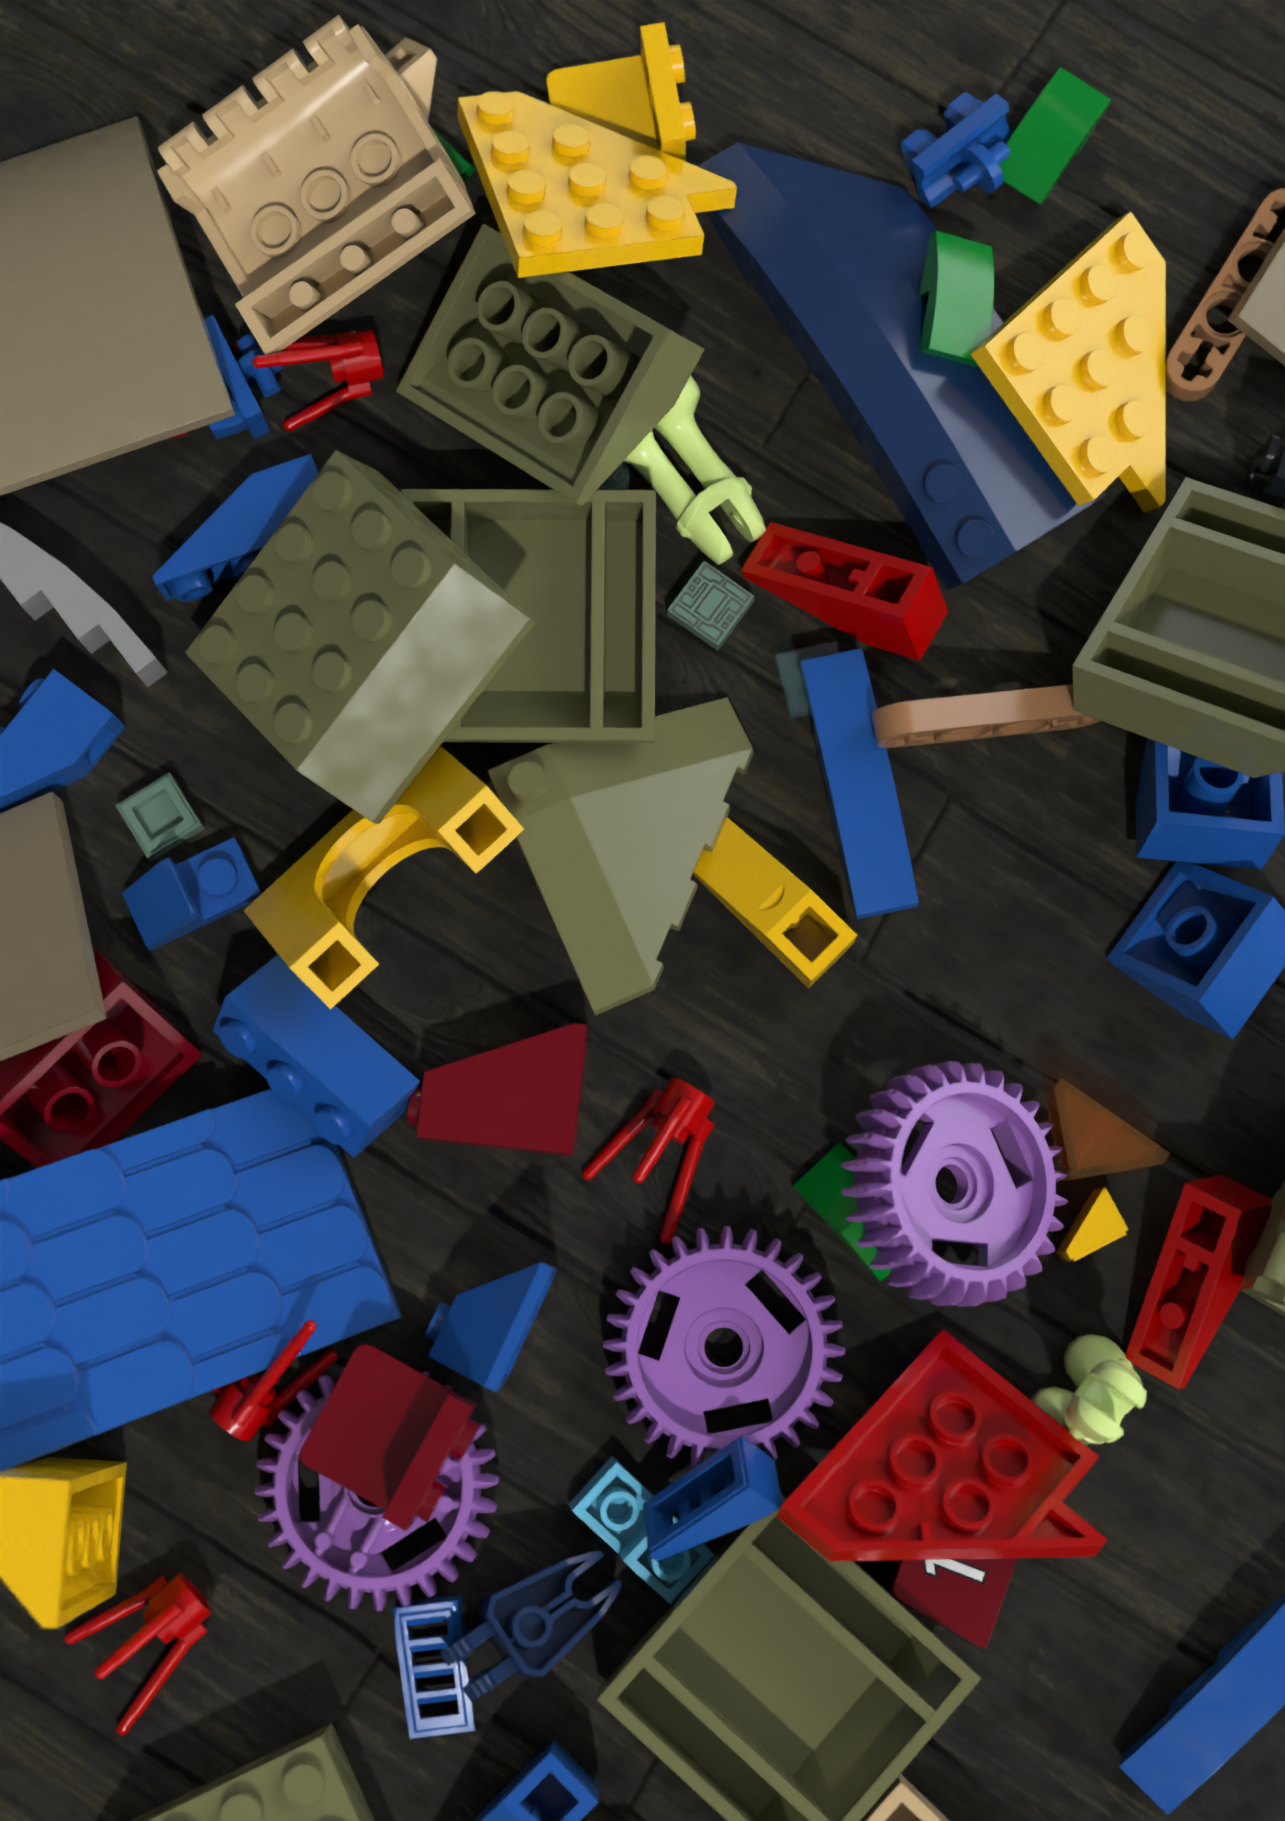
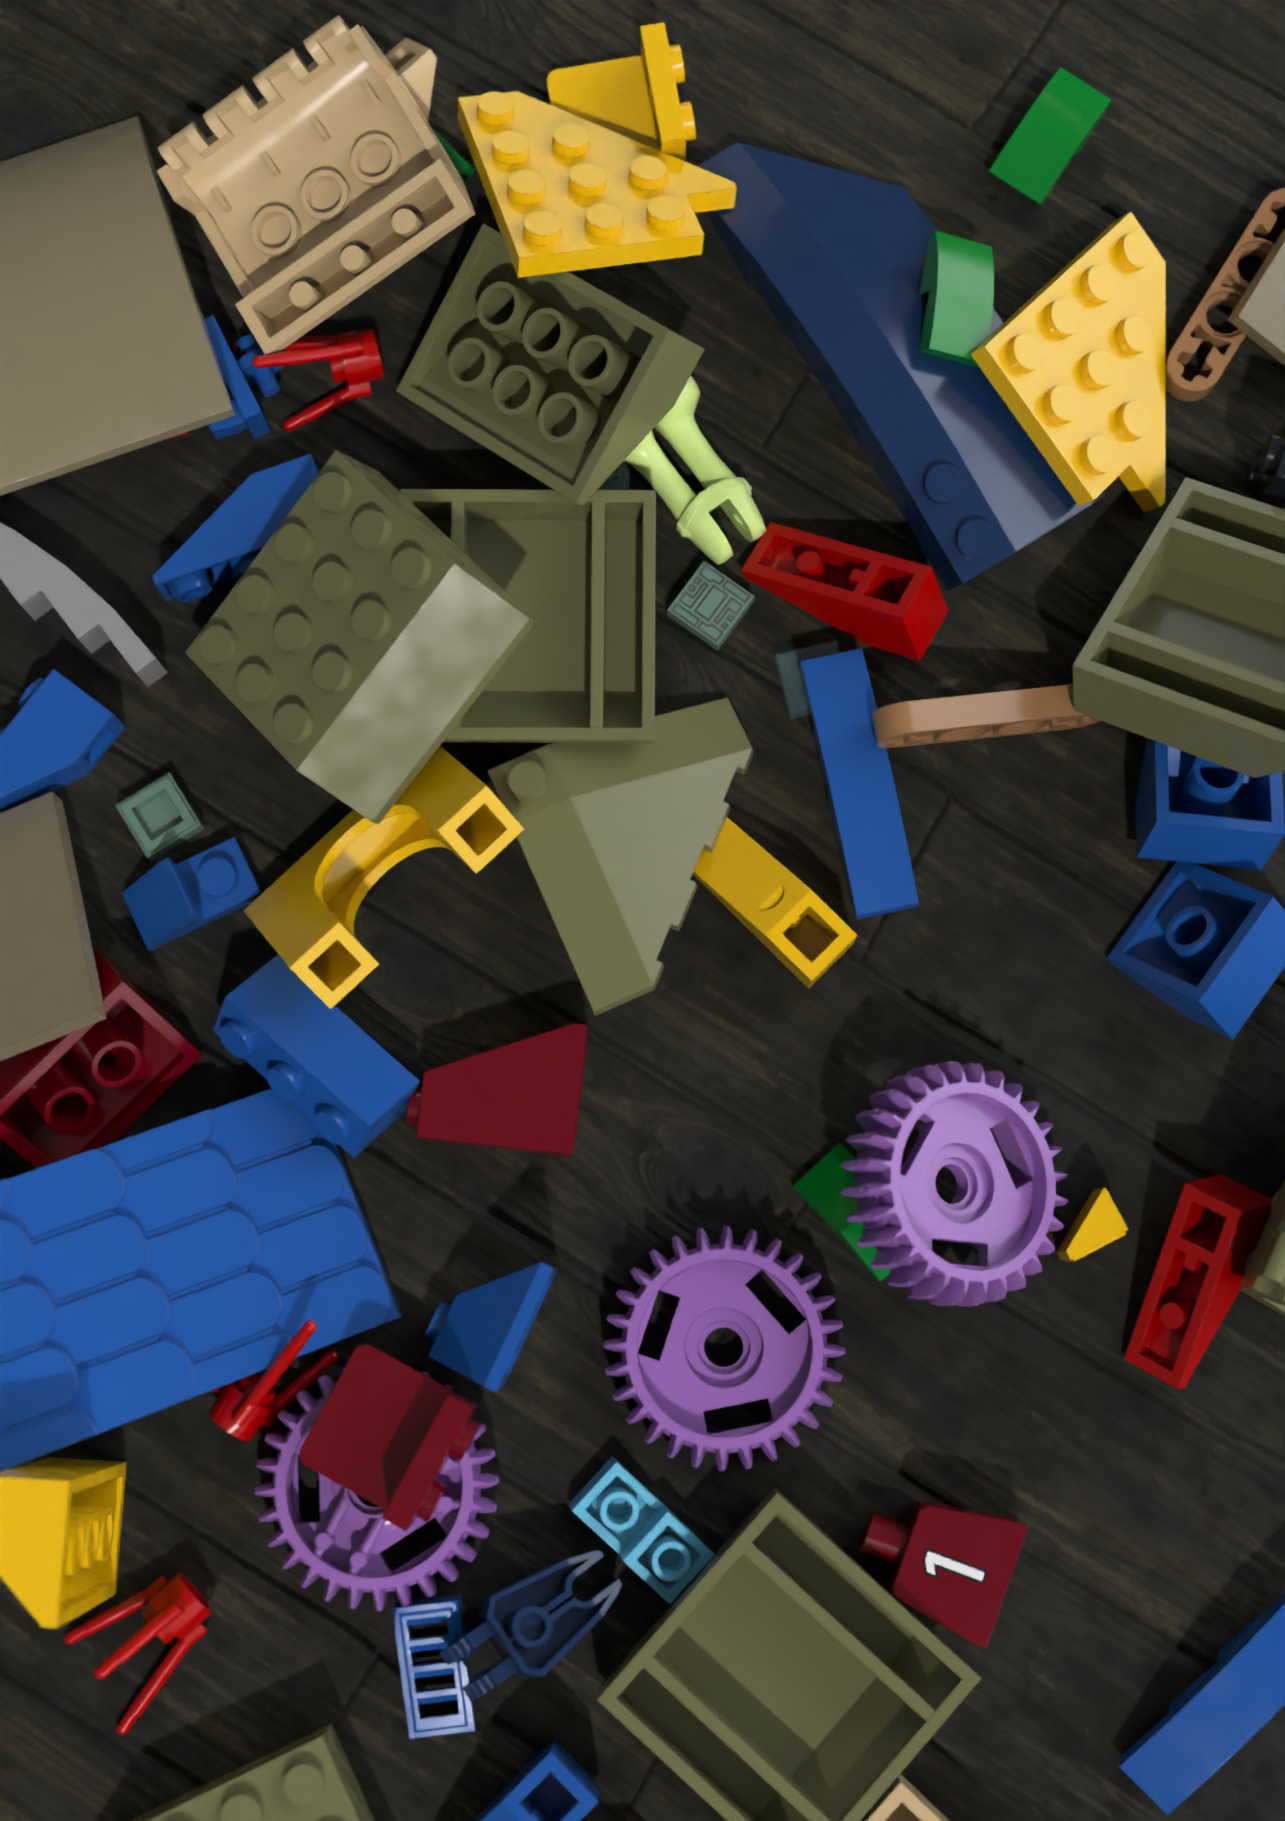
(678, 1114): red plant -> none
(733, 1491): blue slope -> none
(947, 1472): red wing -> none
(964, 154): blue hips -> none
(1094, 1138): clear orange slope -> none
(1104, 1392): yellowish green piece -> none

